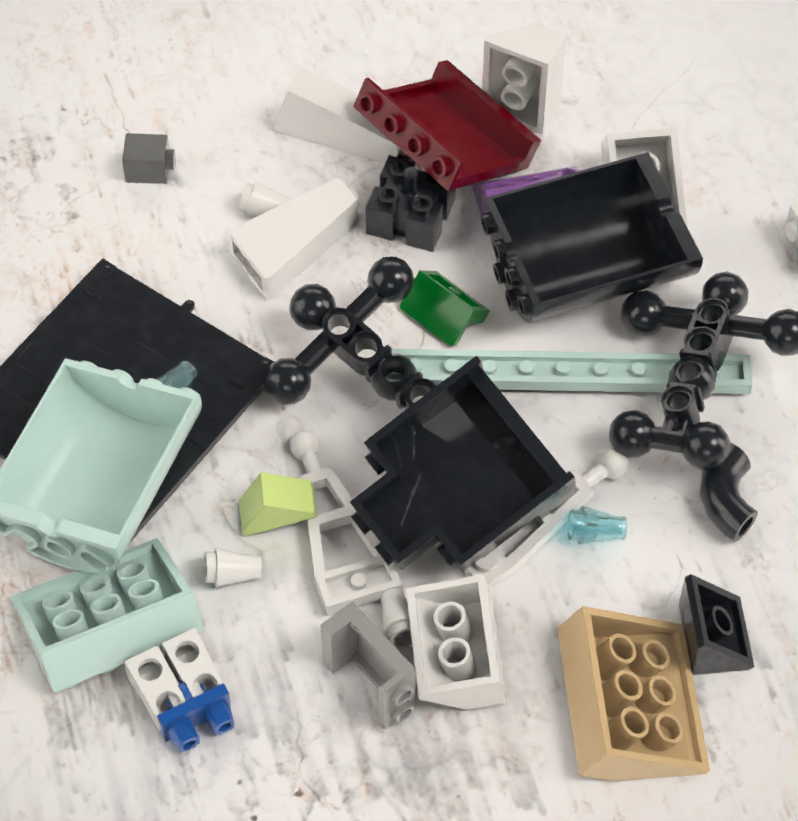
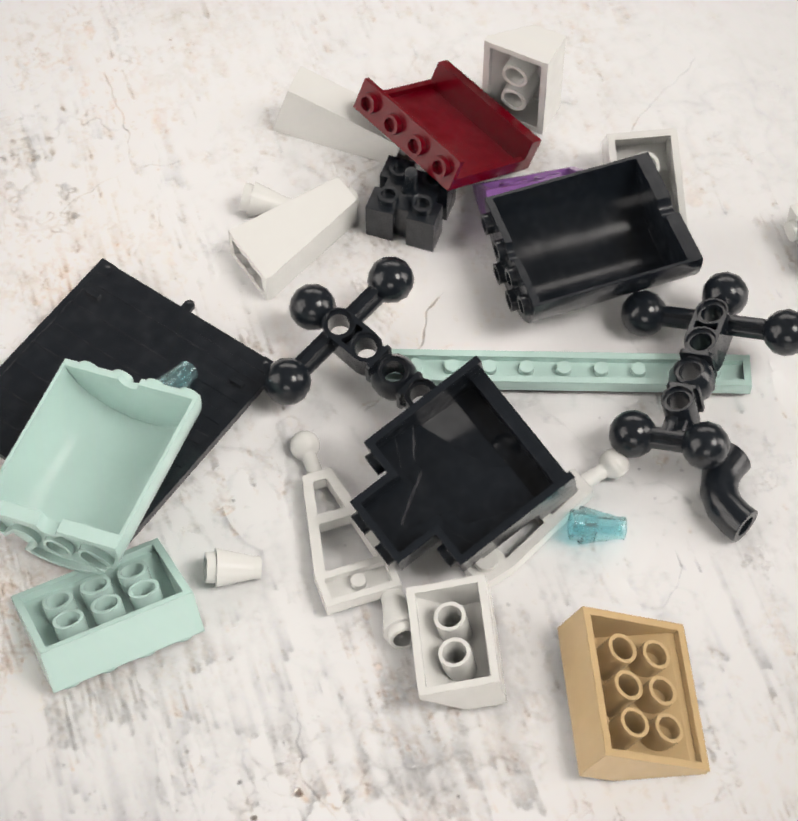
(147, 158): dark grey brick -> none
(182, 704): hips -> none
(275, 502): yellowish green slope -> none
(354, 637): light grey panel -> none
(442, 306): green panel -> none
(714, 628): black slope -> none

